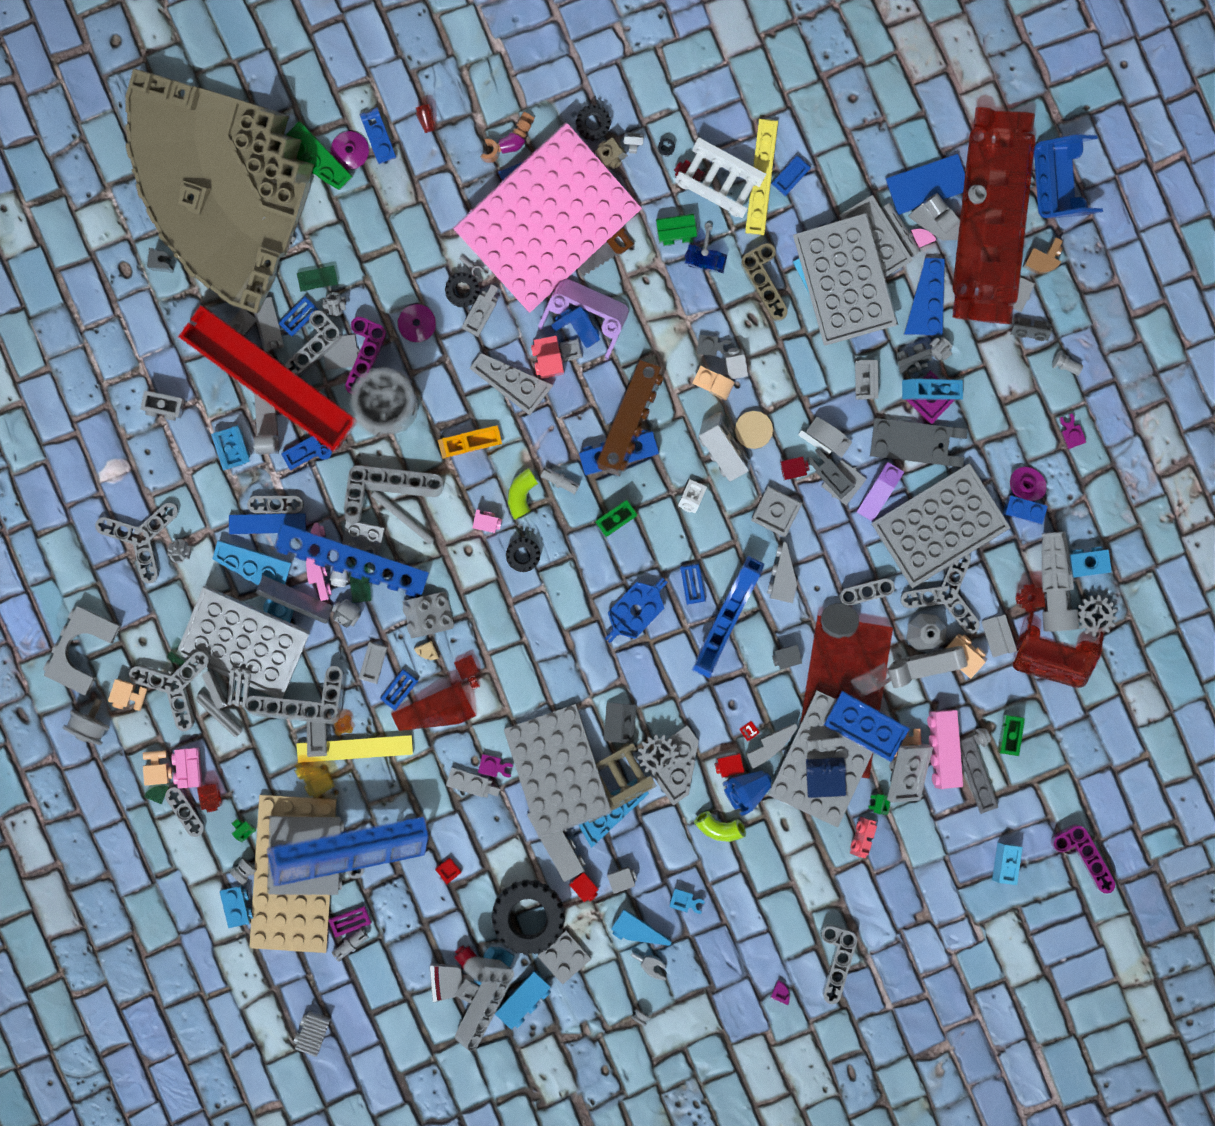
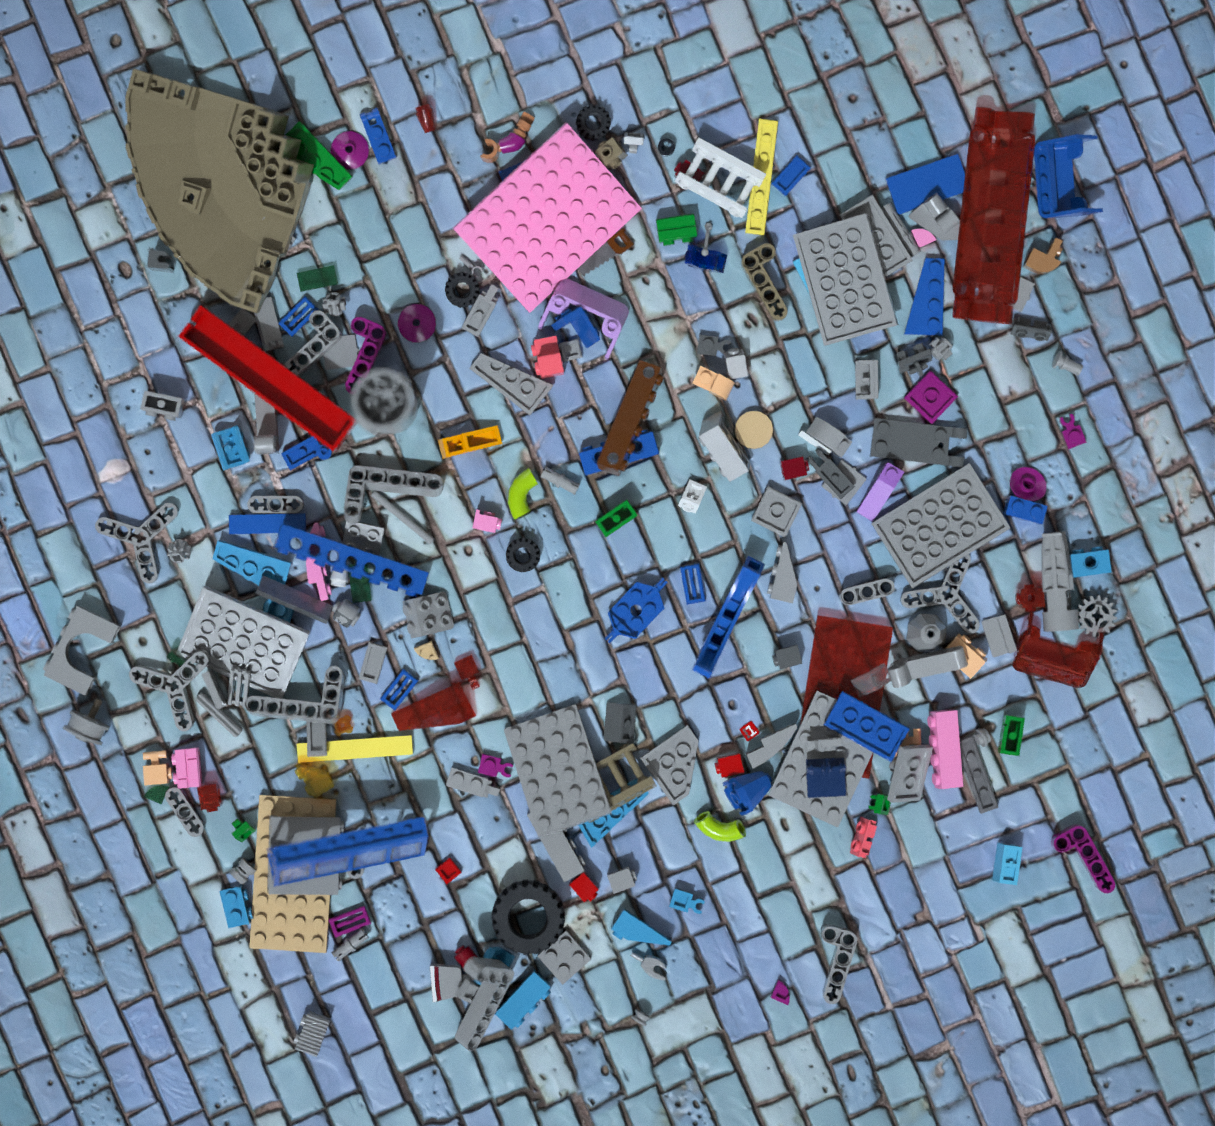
(123, 693): light nougat brick -> none
(649, 756): light grey gear -> none
(839, 620): dark grey tile -> none
(932, 389): dark azure slope -> none
(977, 194): light grey plate -> none

